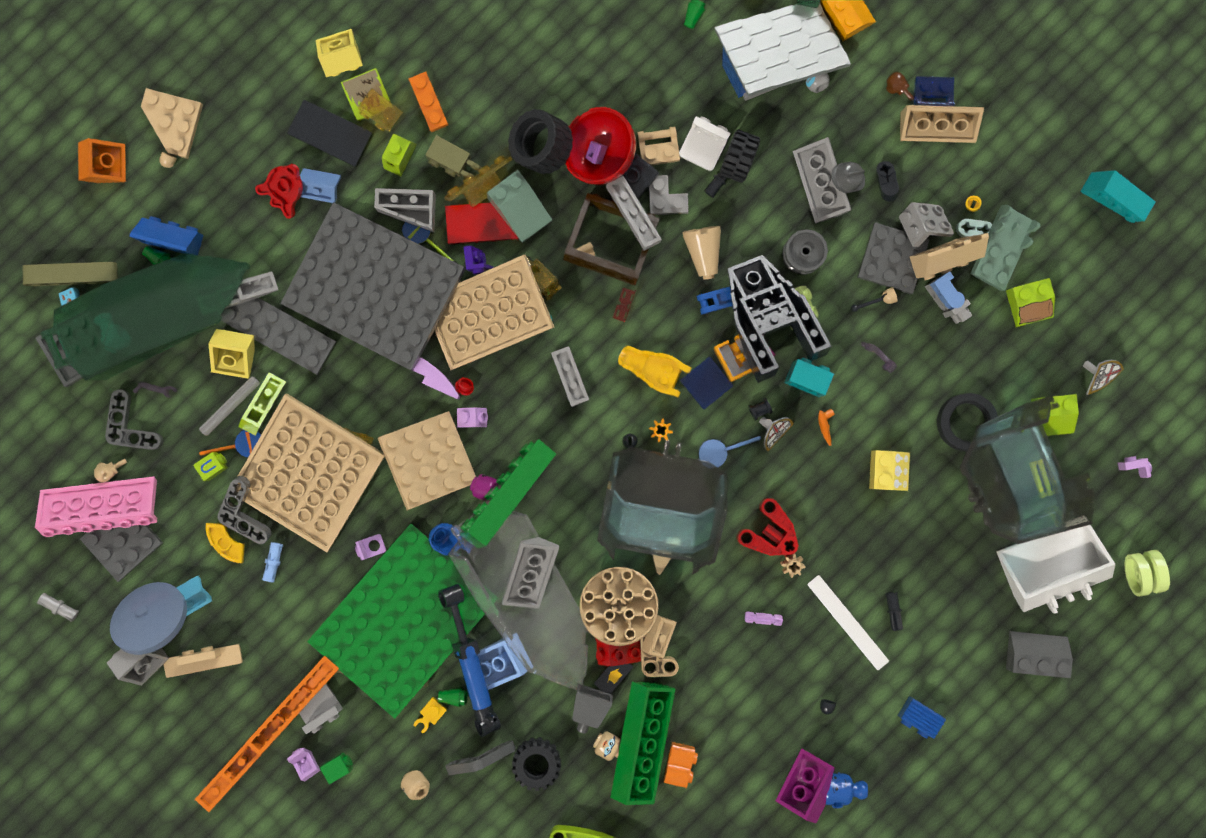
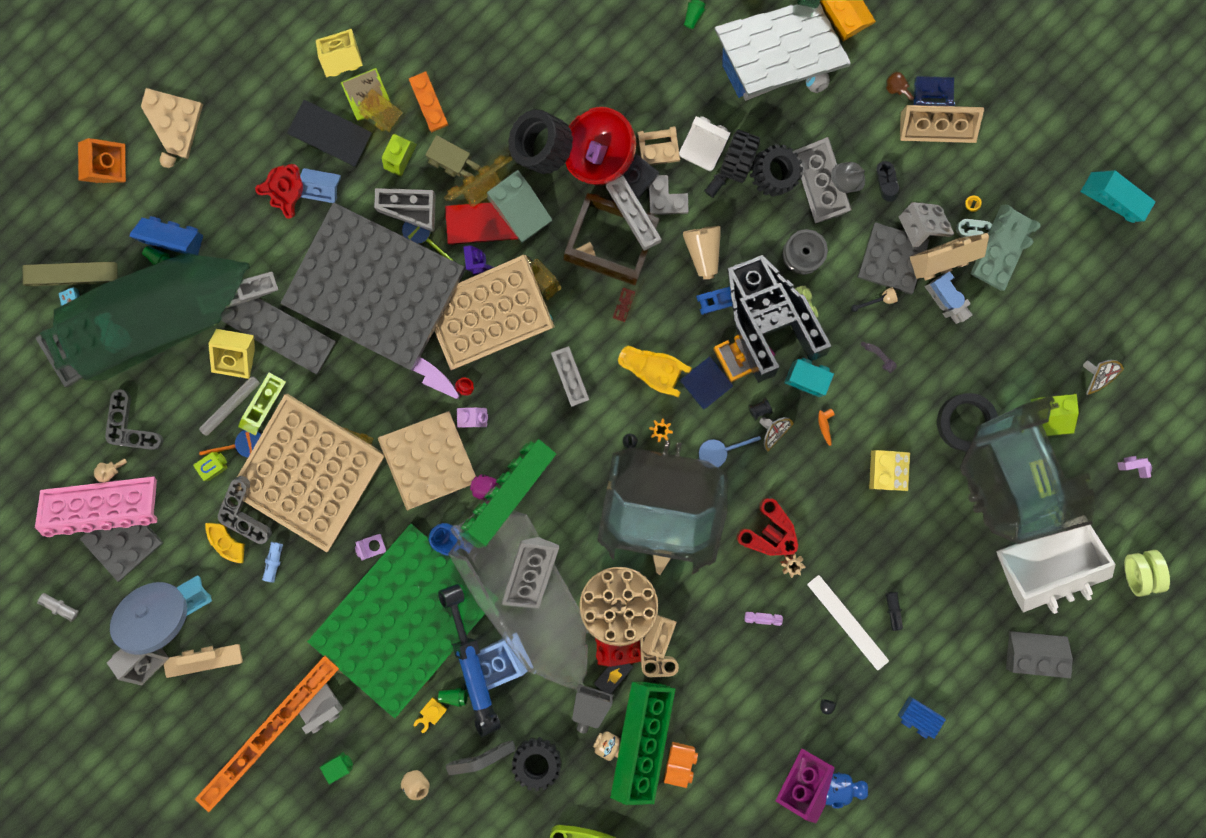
(154, 388): piece -> none
(304, 763): lavender bracket -> none
(790, 168): none -> black tyre
(1032, 302): lime slope -> none

